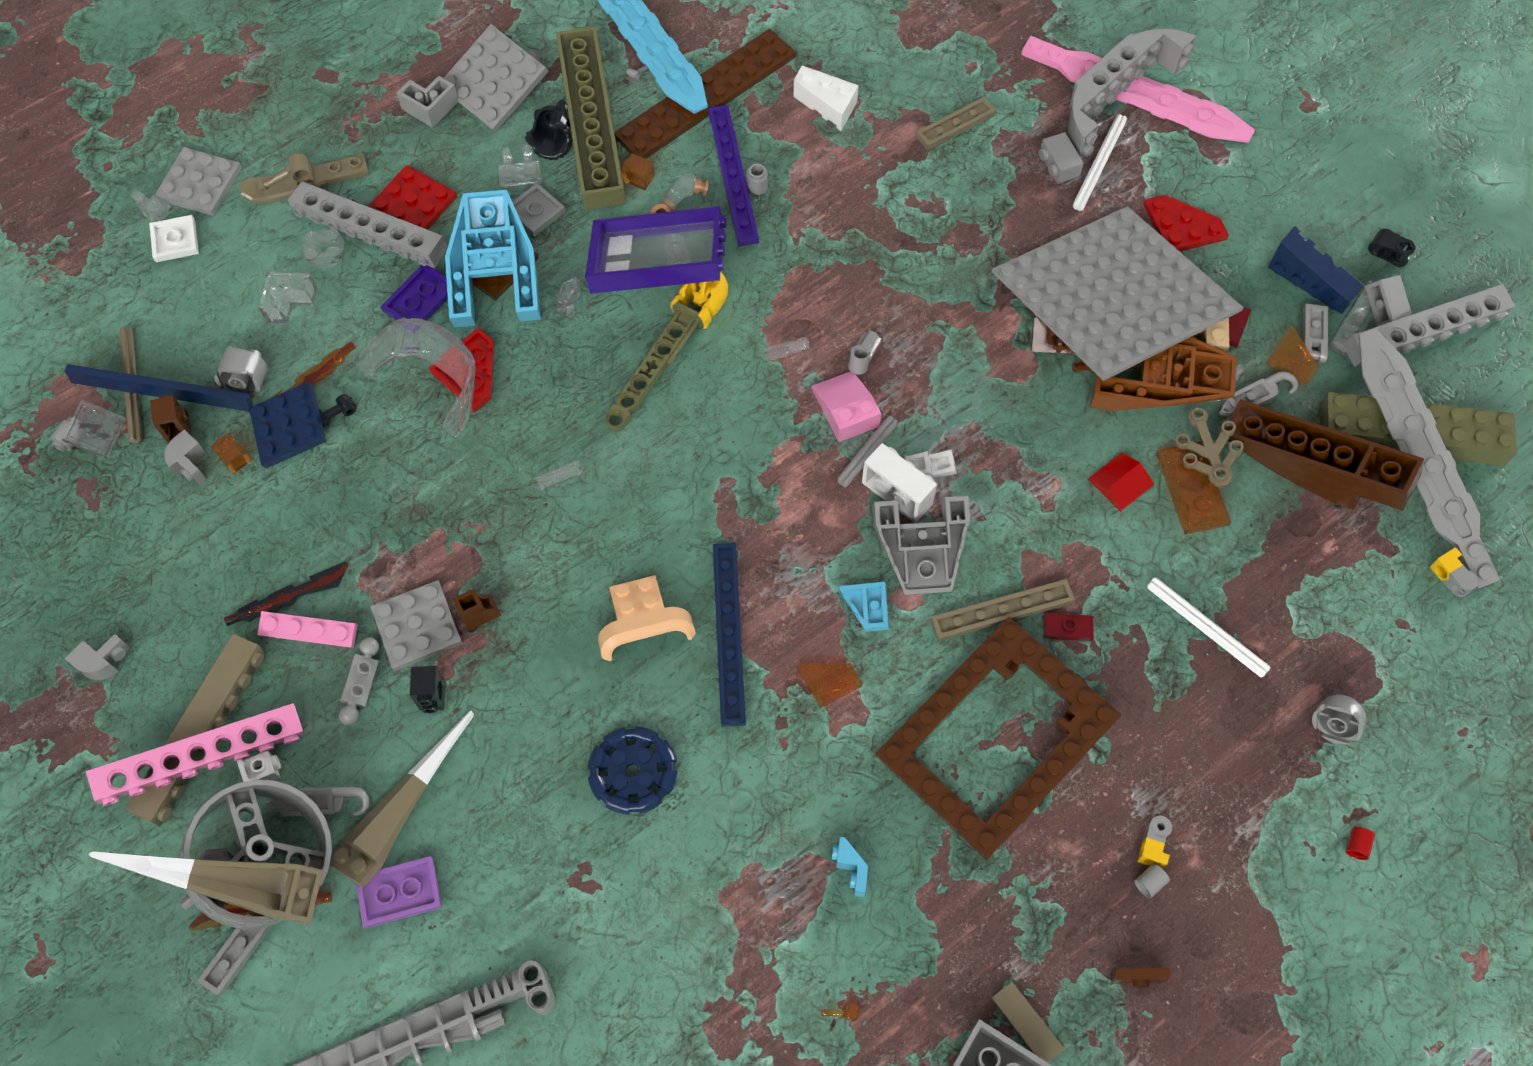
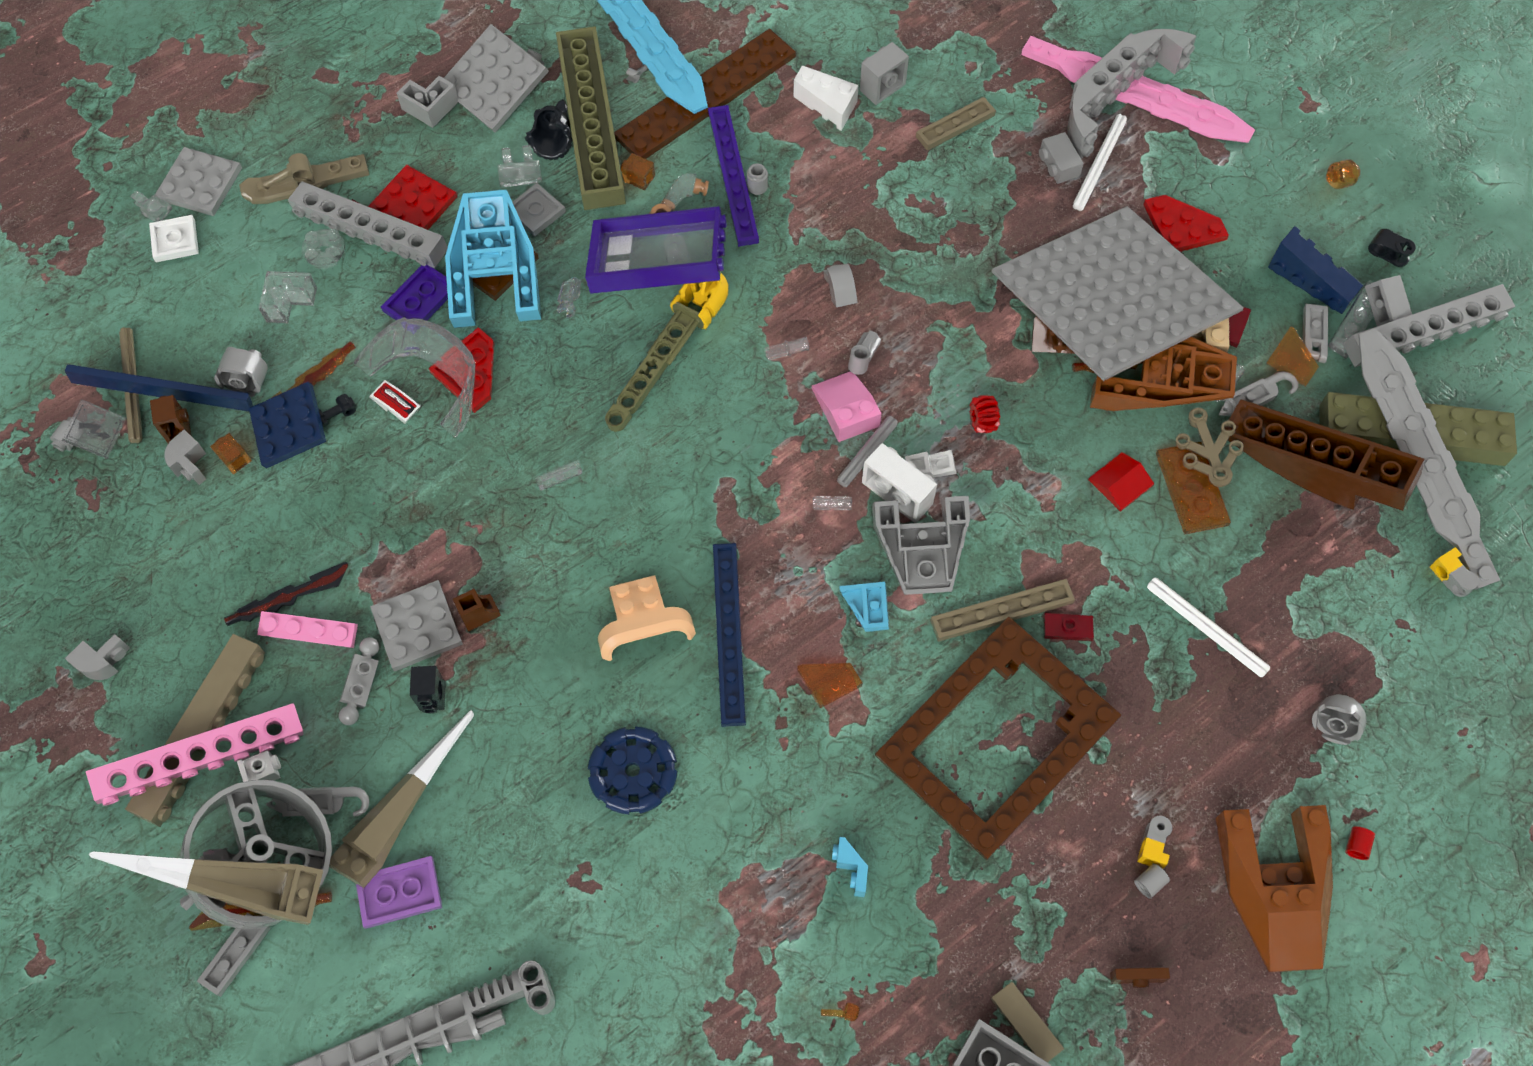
(395, 401): none -> slope
(827, 503): none -> clear piece
(841, 285): none -> light grey brick
(884, 73): none -> light grey brick
(984, 414): none -> red gear
(1281, 902): none -> dark orange wedge
(1343, 174): none -> clear orange head

